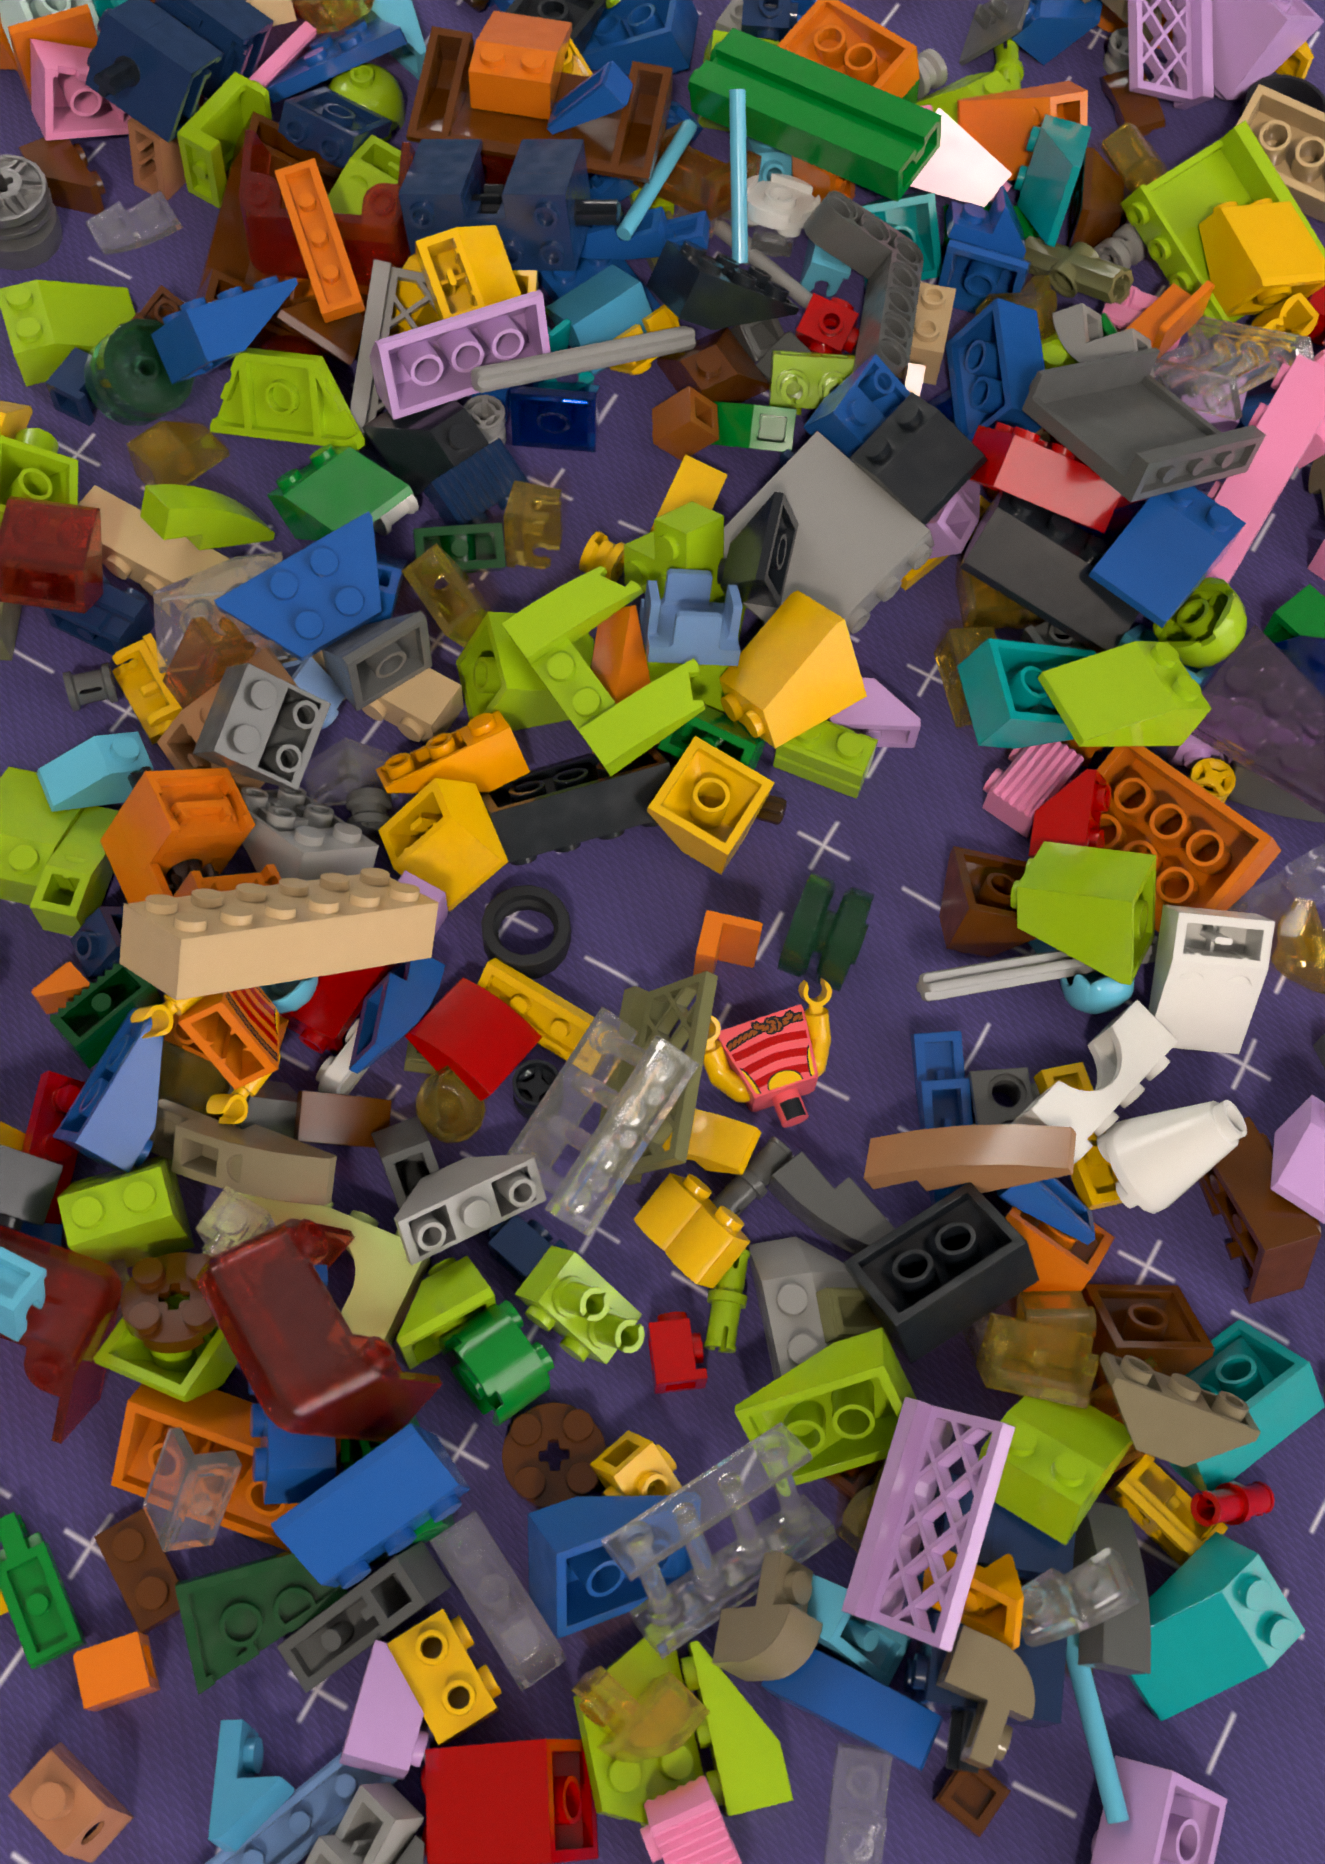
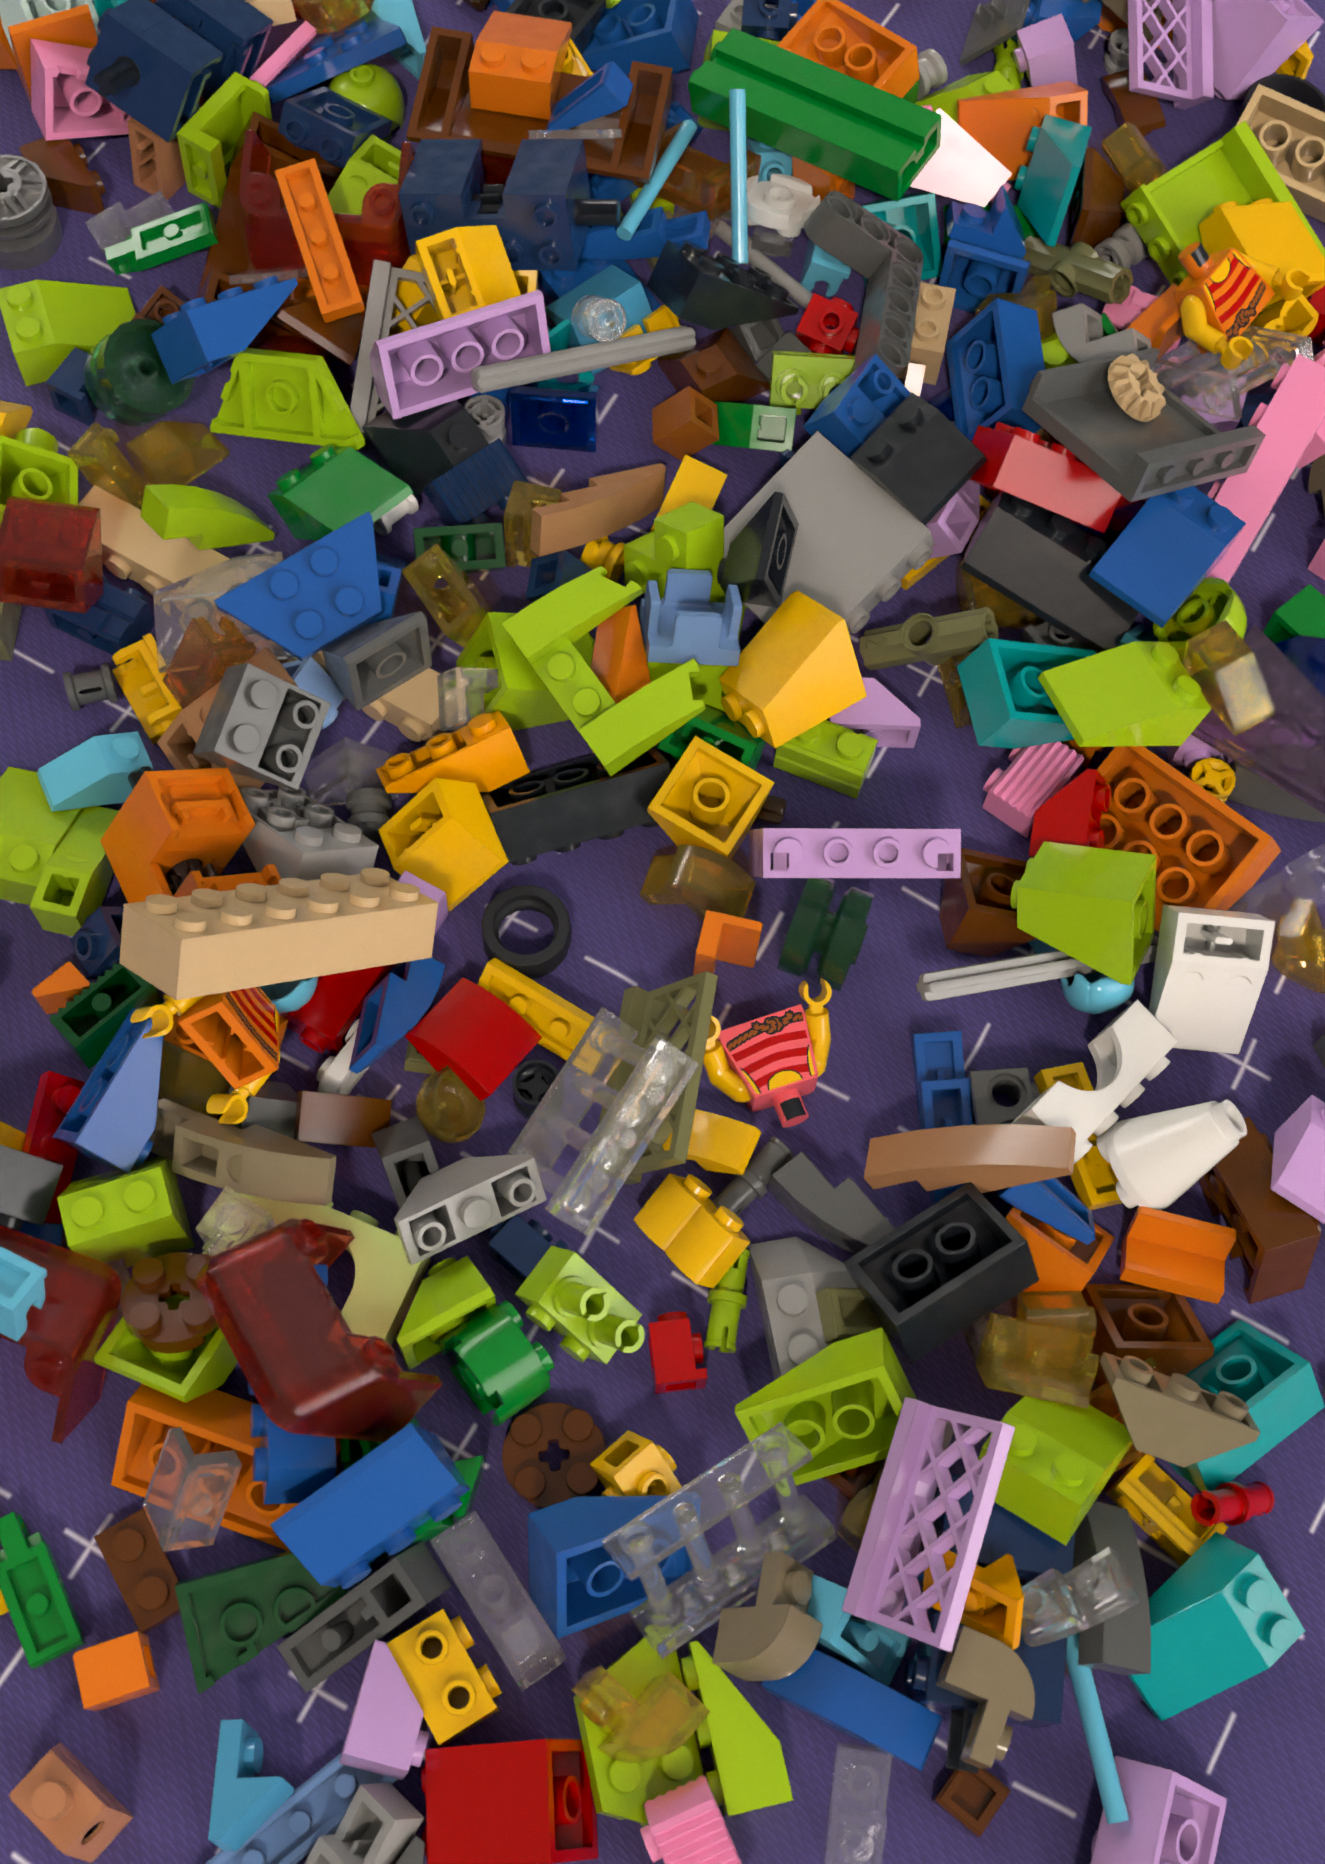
(106, 465): none -> clear yellow hinge
(164, 240): none -> green hinge
(282, 273): none -> clear piece
(462, 695): none -> clear panel
(472, 1472): none -> green slope
(552, 572): none -> dark blue brick
(574, 133): none -> clear piece
(589, 316): none -> clear wheel
(597, 511): none -> medium nougat slope
(700, 881): none -> clear yellow brick
(854, 853): none -> lavender window
(905, 642): none -> olive piece
(1046, 52): none -> lavender slope
(1136, 388): none -> tan gear
(1176, 1254): none -> orange panel
(1226, 295): none -> torso
(1228, 677): none -> clear yellow slope

